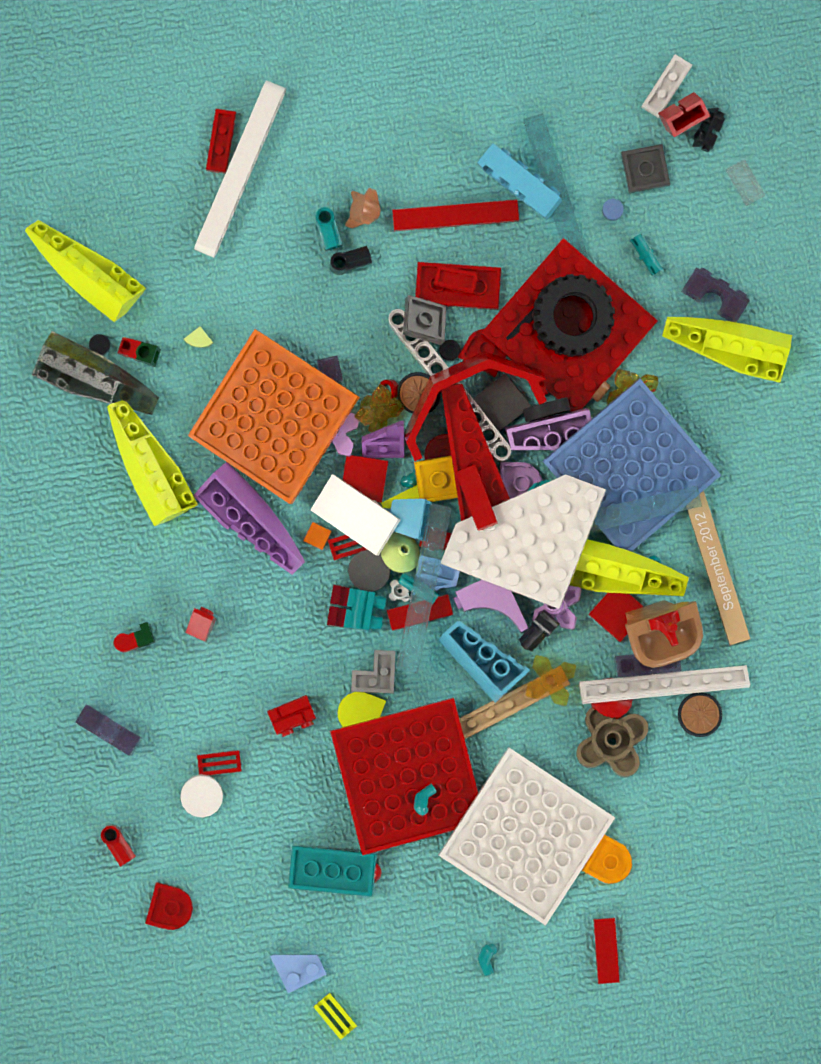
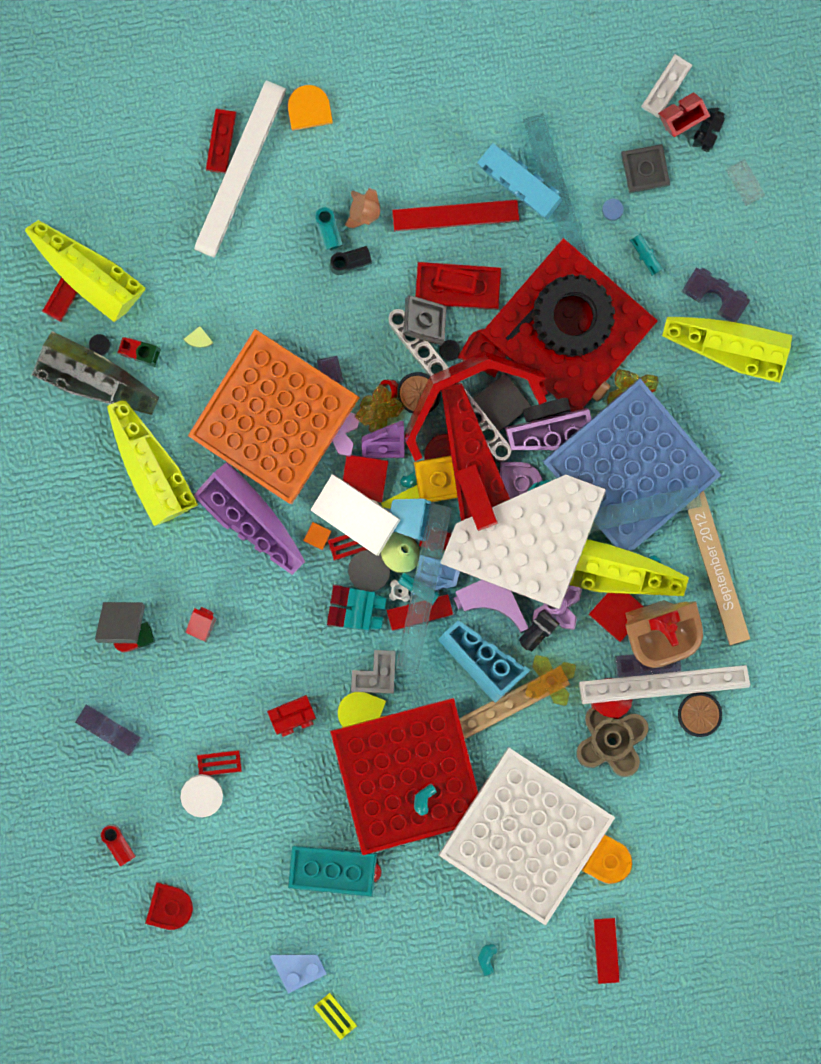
(60, 300): none -> red tile
(120, 622): none -> dark grey tile
(309, 108): none -> light orange tile

